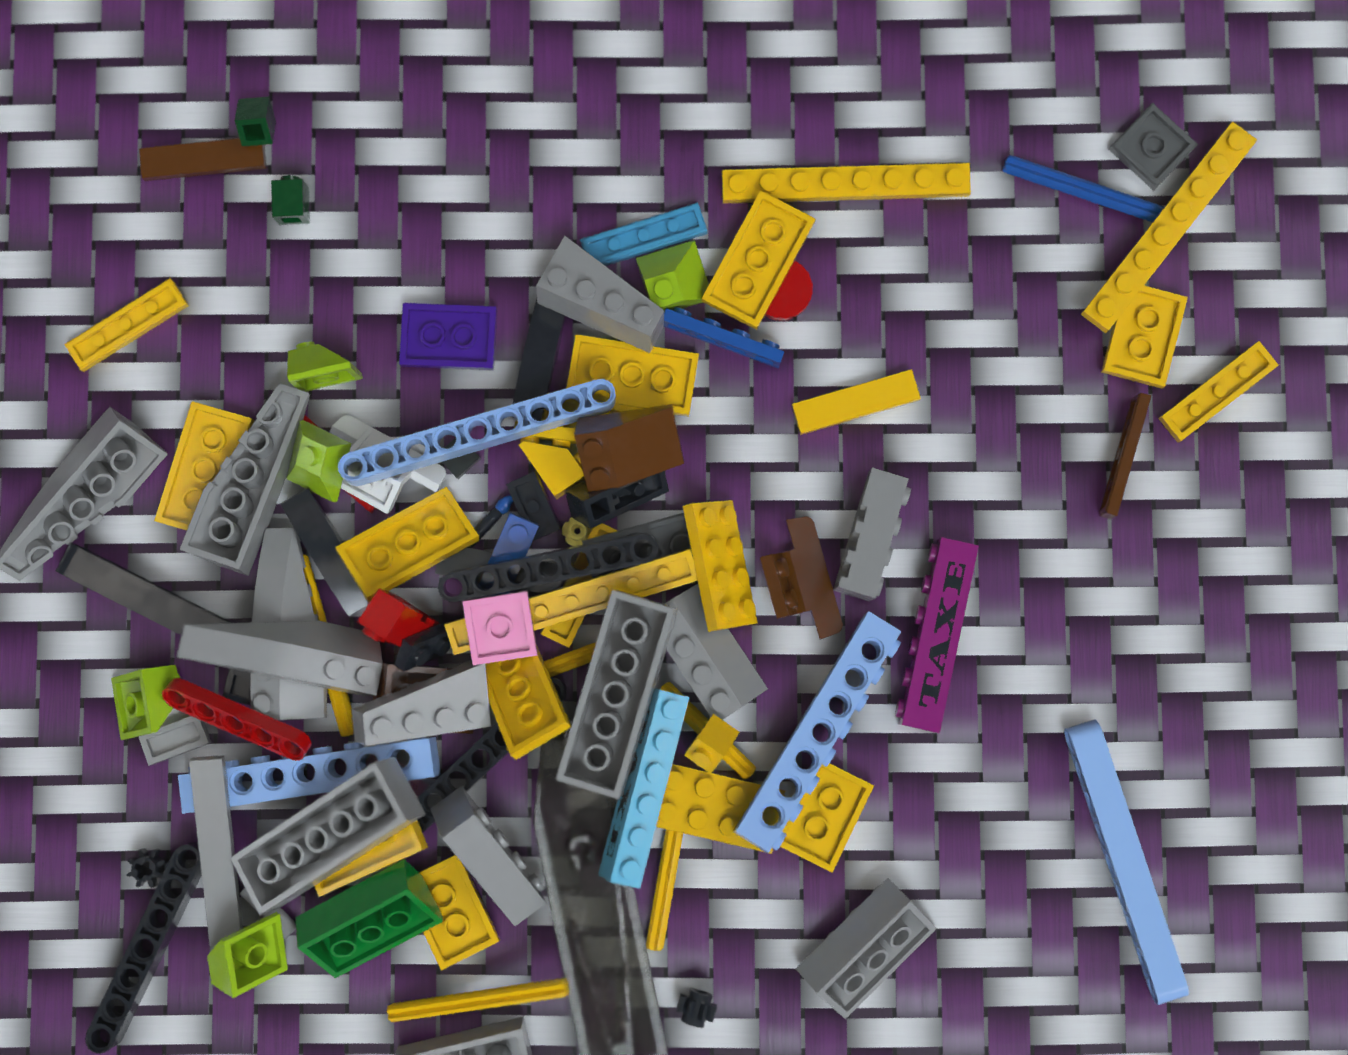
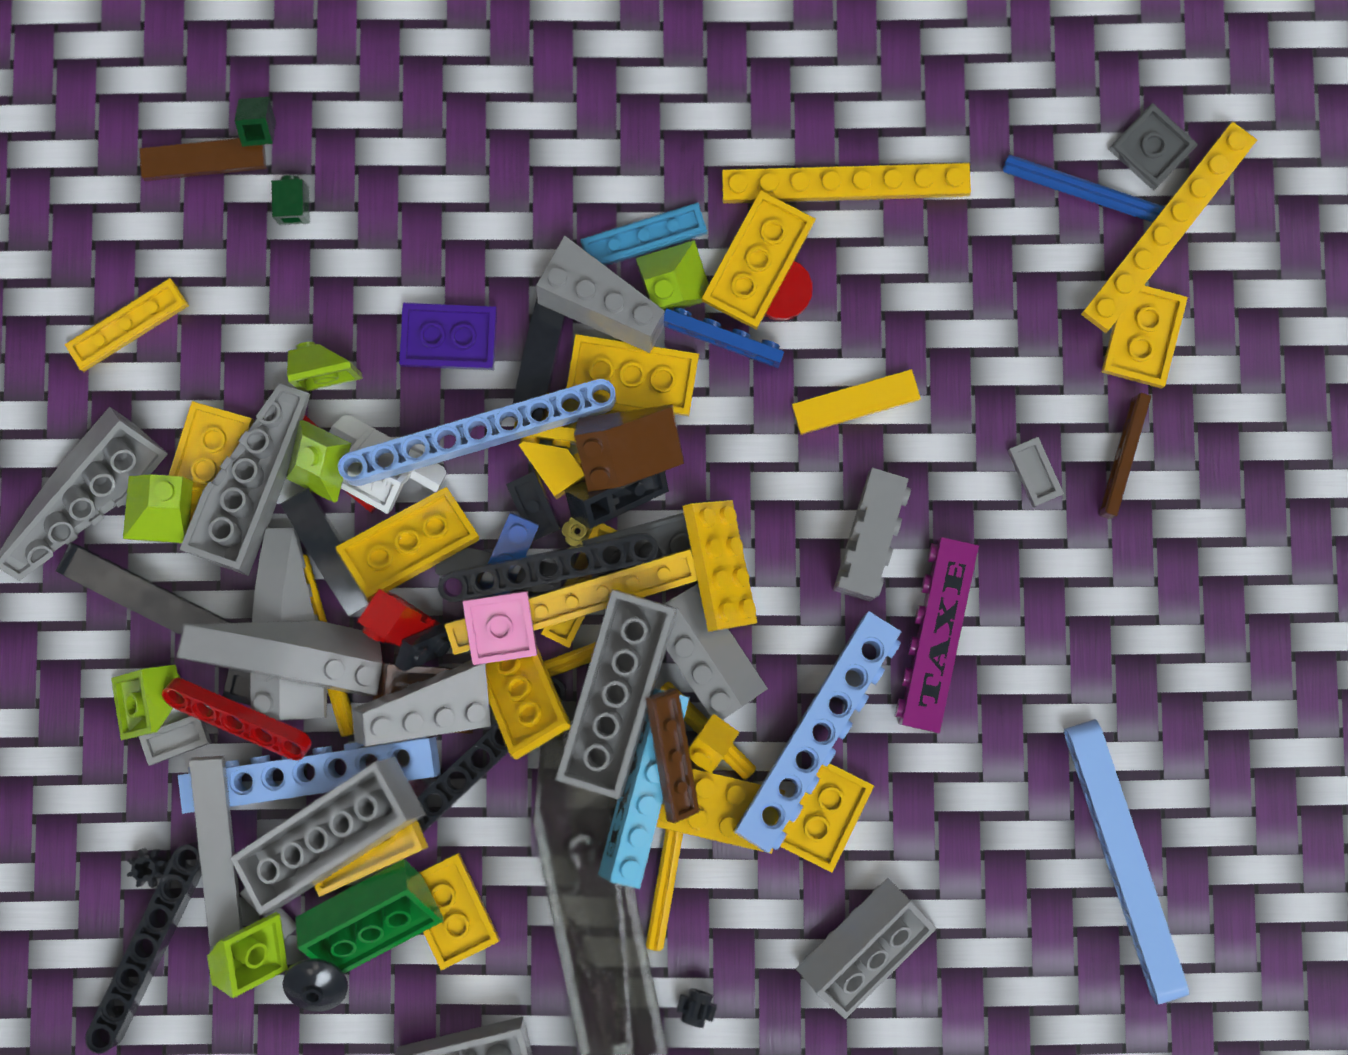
(157, 508): none -> lime slope
(315, 985): none -> black dish
(460, 465): pearl dark grey tile -> none
(478, 1000): yellow axle -> none
(487, 856): light grey wedge -> none
(493, 516): black piece -> none
(672, 755): none -> reddish brown tile
(801, 581): reddish brown plate -> none
(1035, 472): none -> light grey tile
(1218, 391): yellow plate -> none

